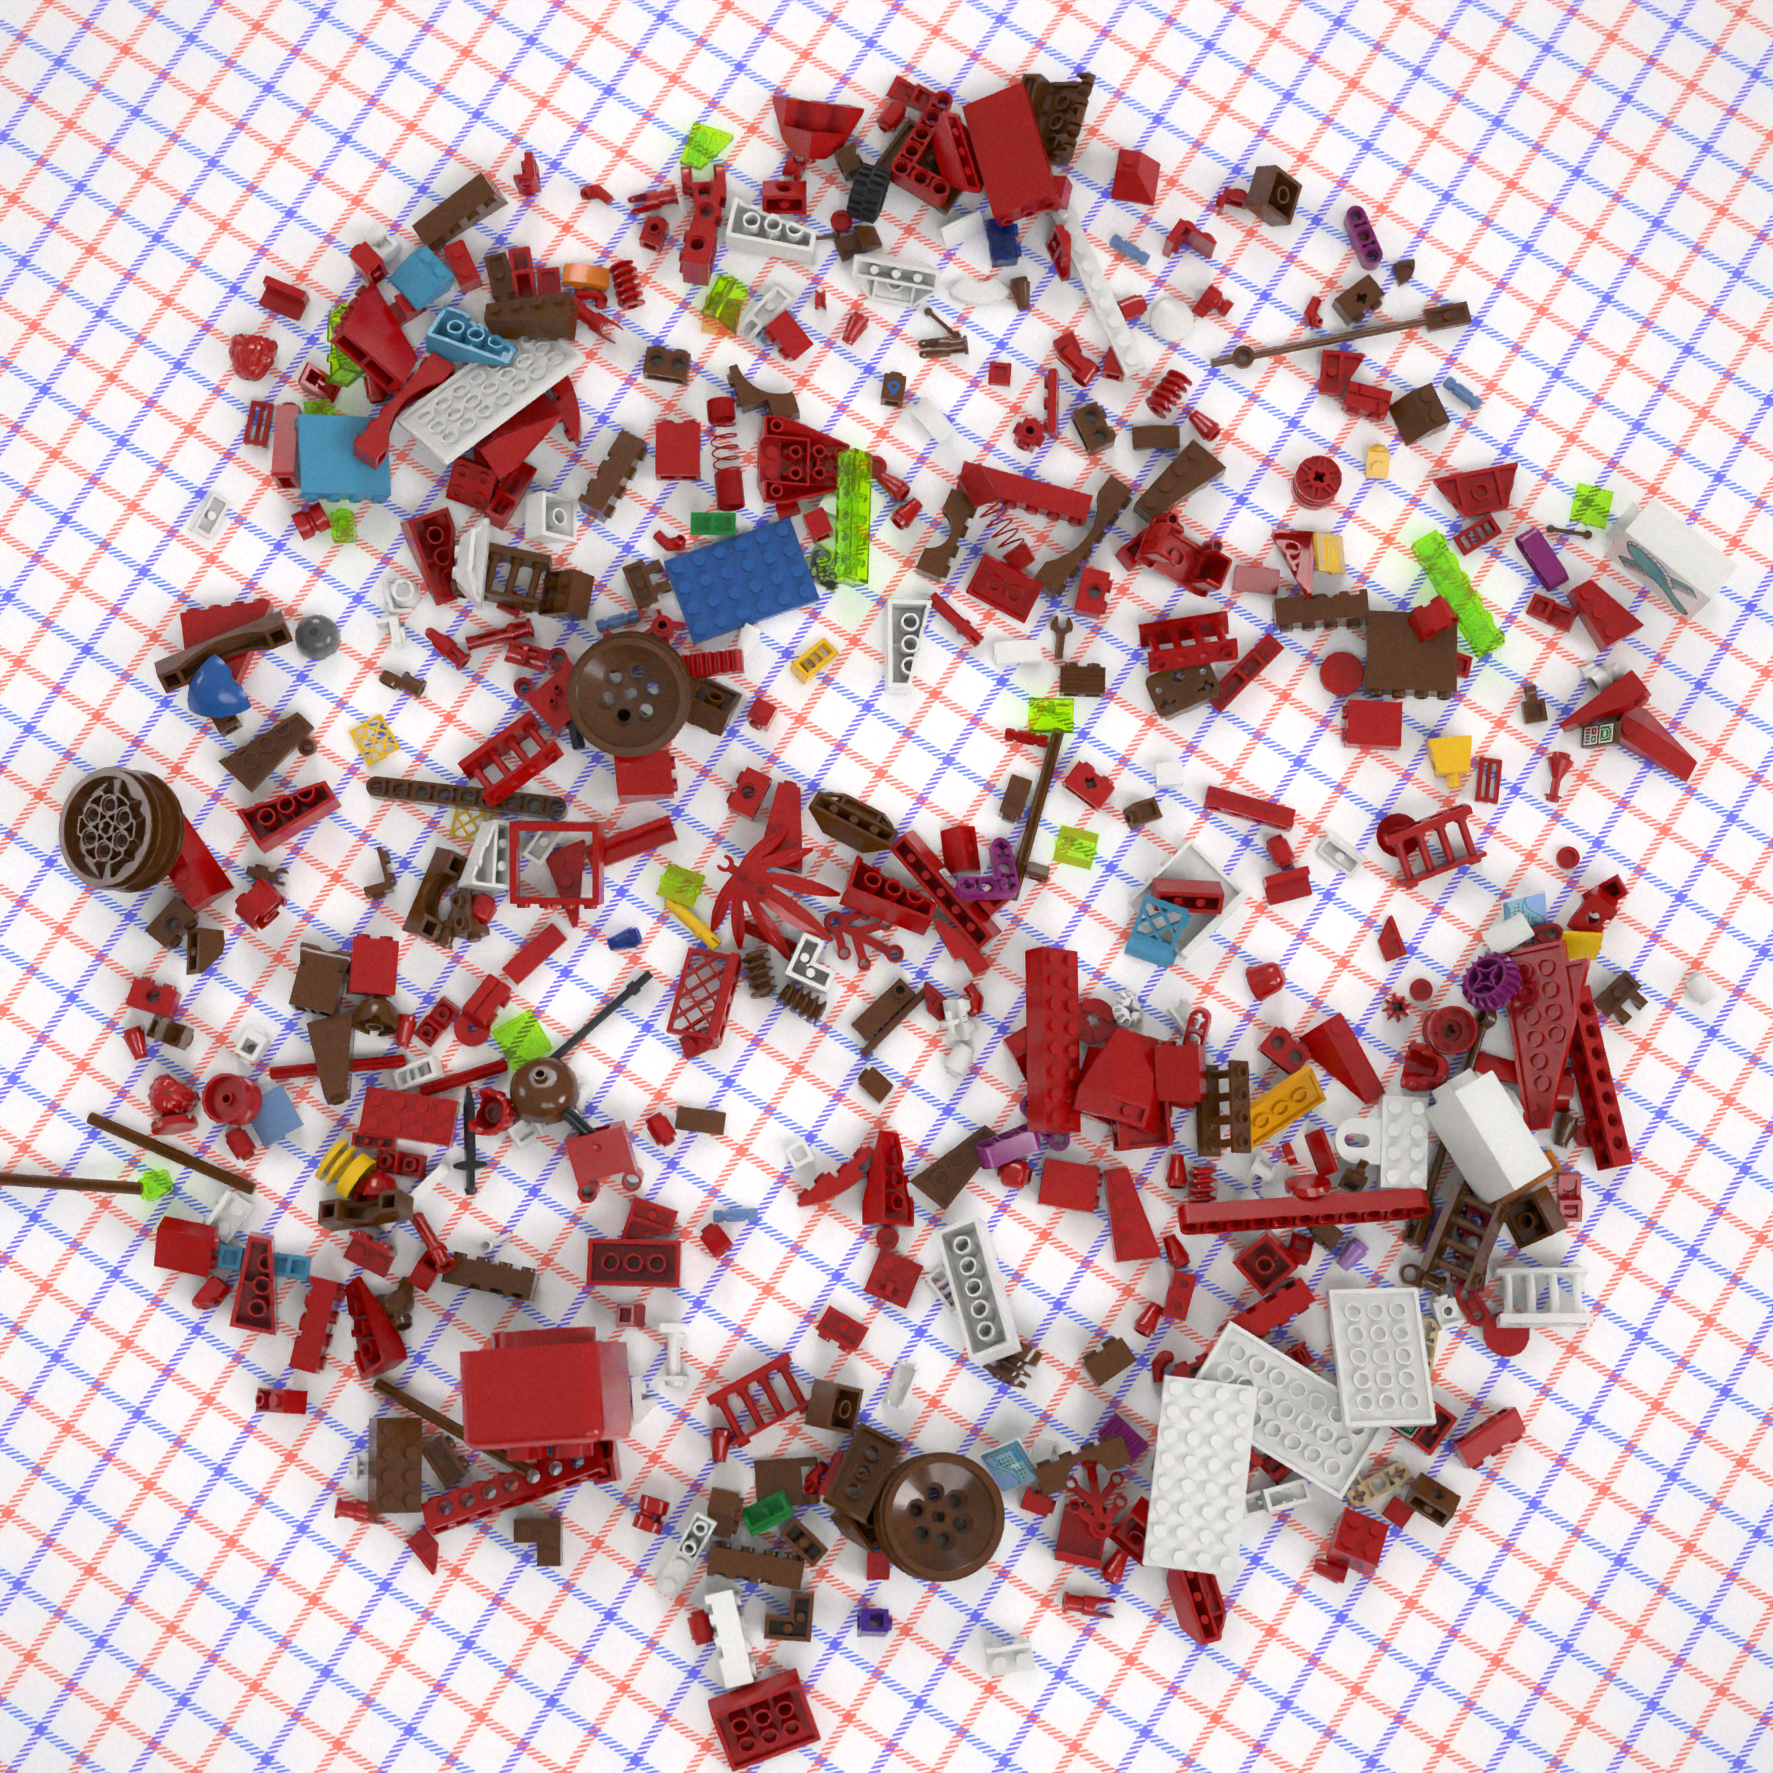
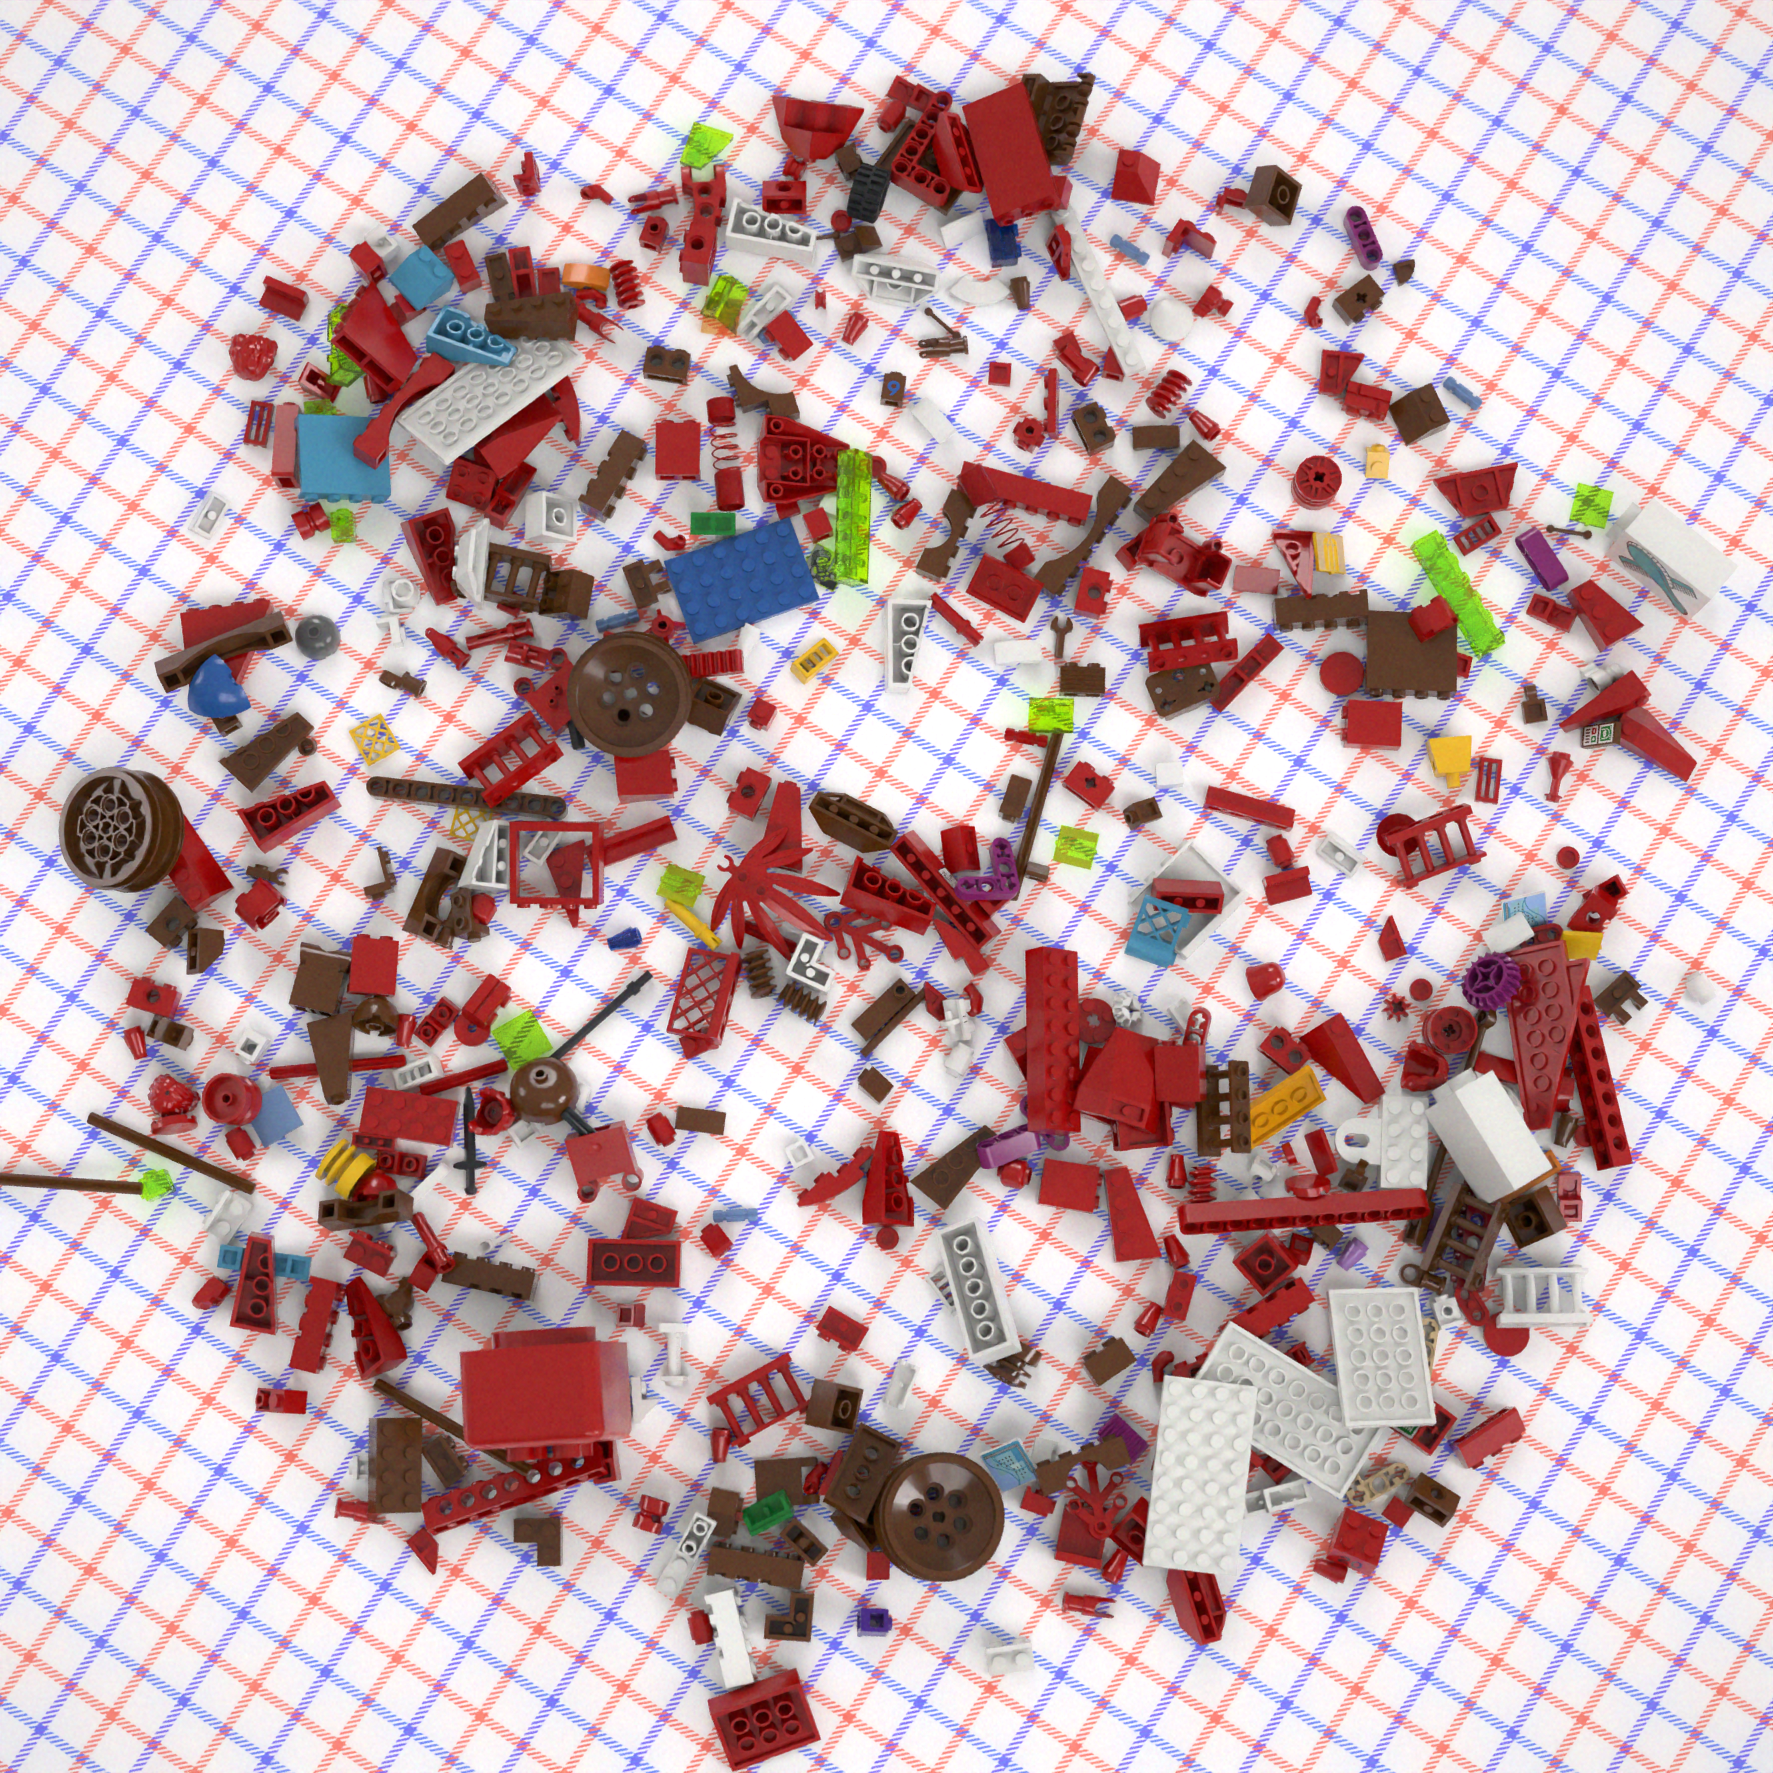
(186, 1246): red brick -> none
(534, 954): red tile -> none
(893, 1278): red hinge -> none
(1434, 319): reddish brown bar -> none

